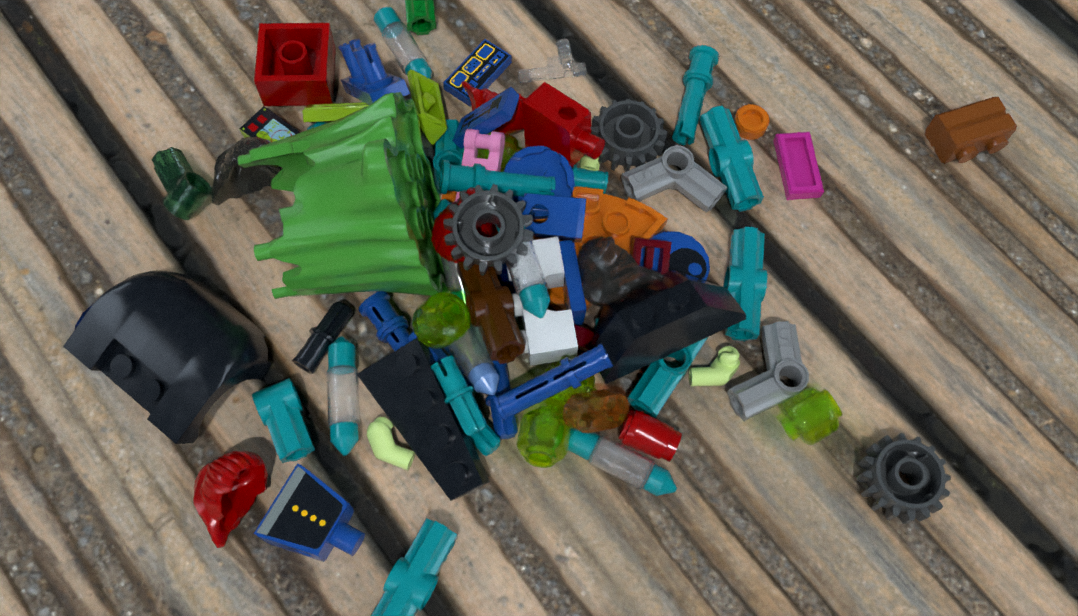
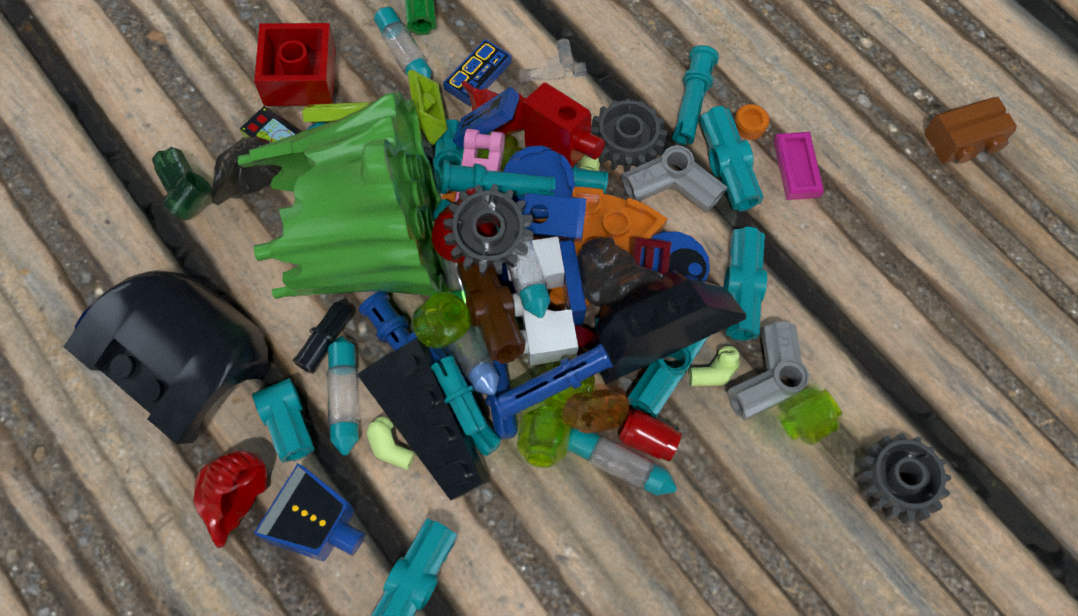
(368, 76): blue plate -> none

